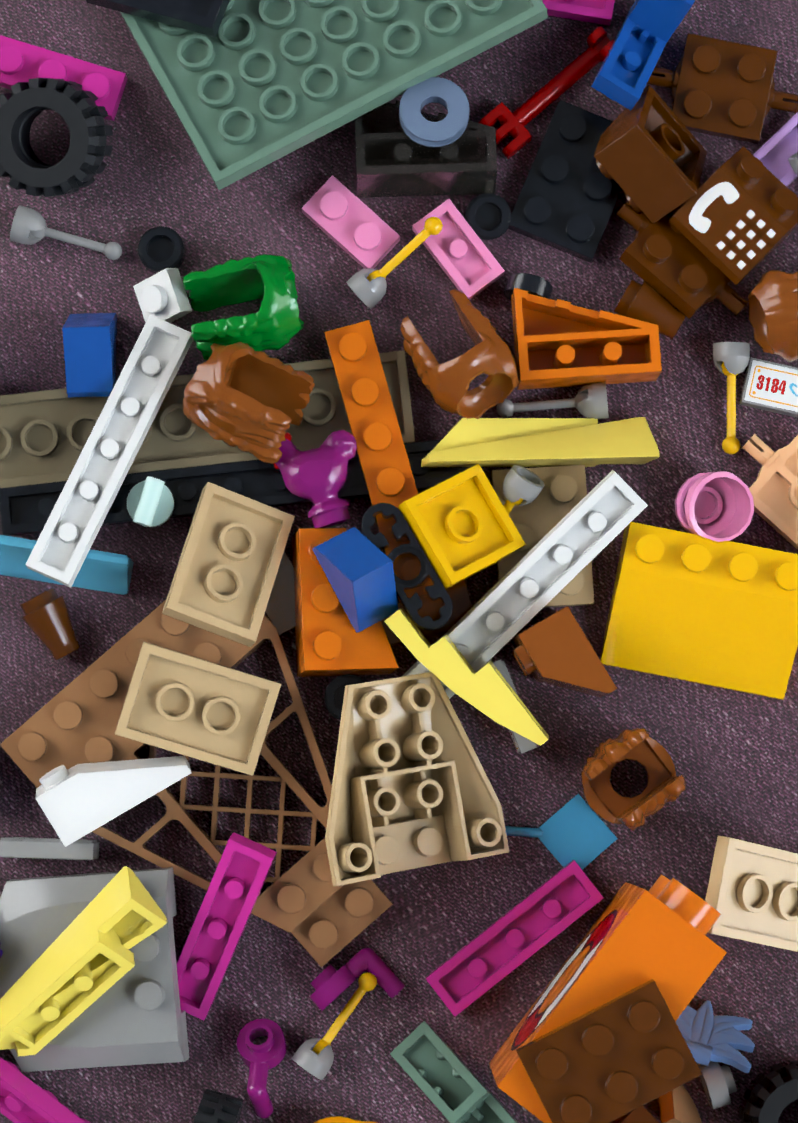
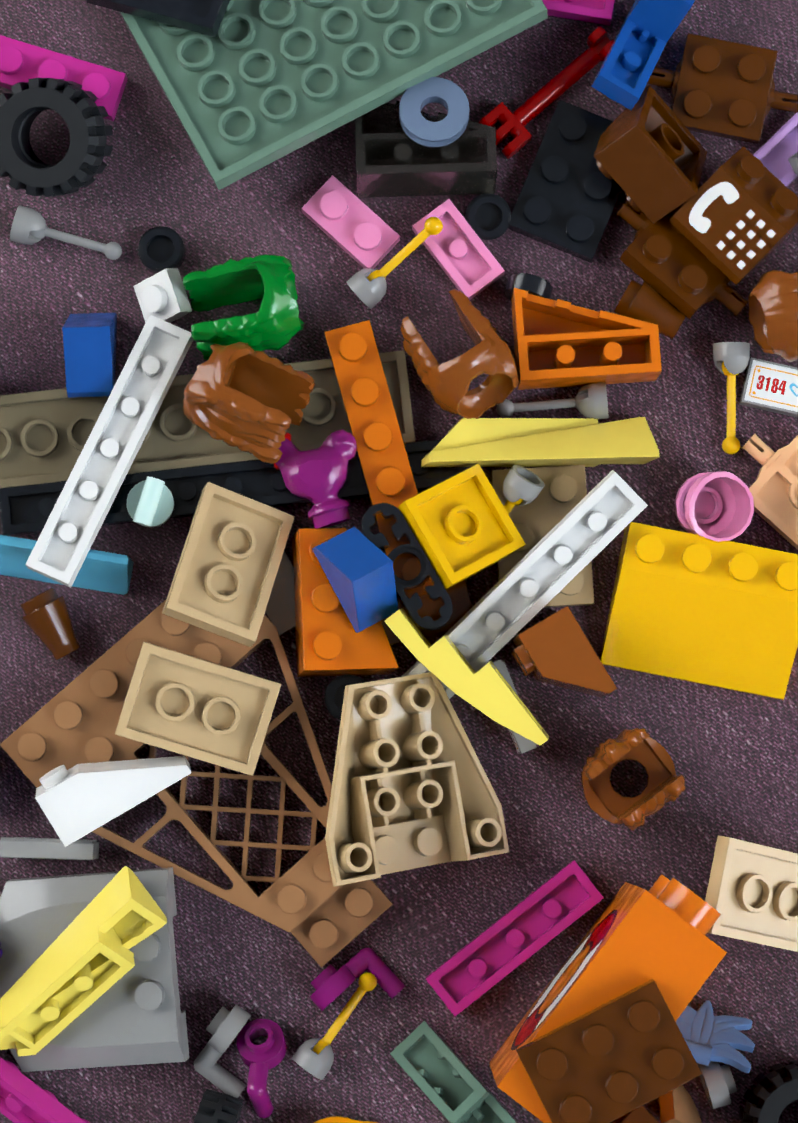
(221, 922): dark pink plate -> none
(224, 1029): none -> light grey plate
(571, 833): dark azure piece -> none

